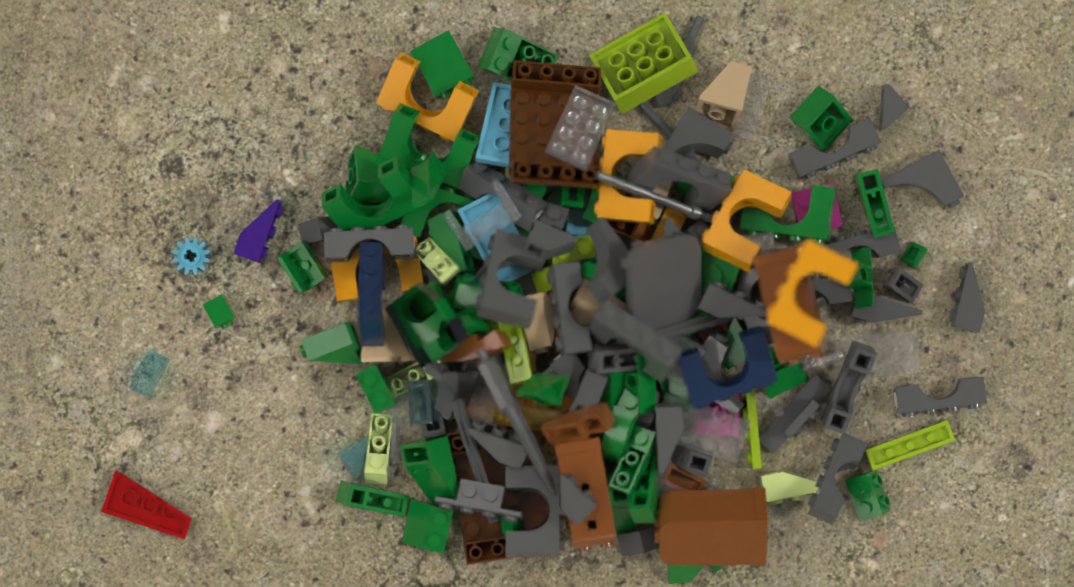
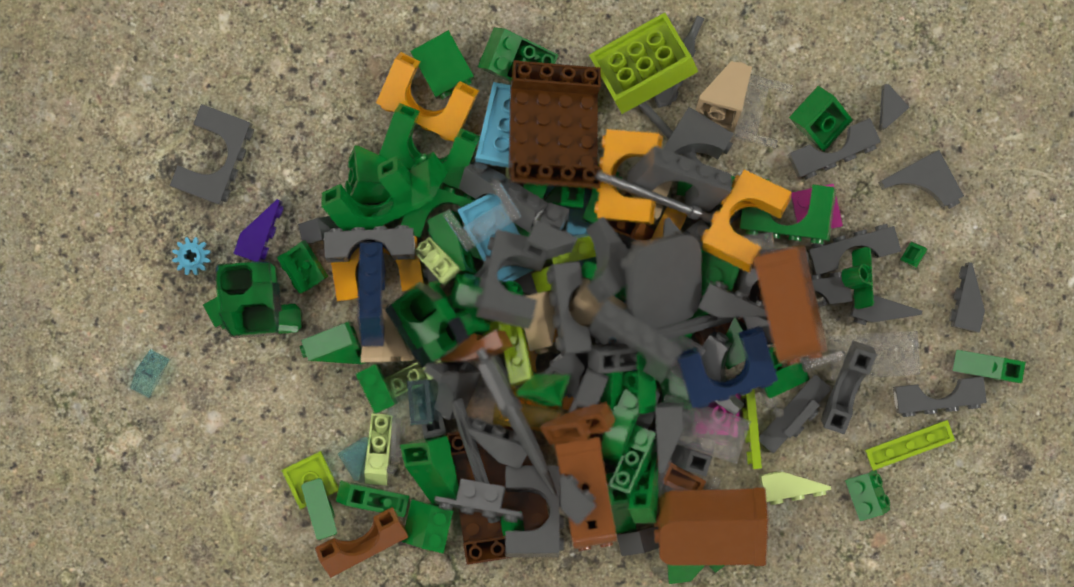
(141, 506): red wing -> none
(215, 185): none -> dark grey arch
(252, 301): none -> green piece
(308, 470): none -> lime tile
(319, 509): none -> green piece
(341, 555): none -> dark orange arch
(580, 127): clear plate -> none
(786, 312): light orange arch -> none
(828, 500): dark grey arch -> none
(874, 202): green slope -> none
(903, 284): dark grey slope -> none
(989, 366): none -> green slope

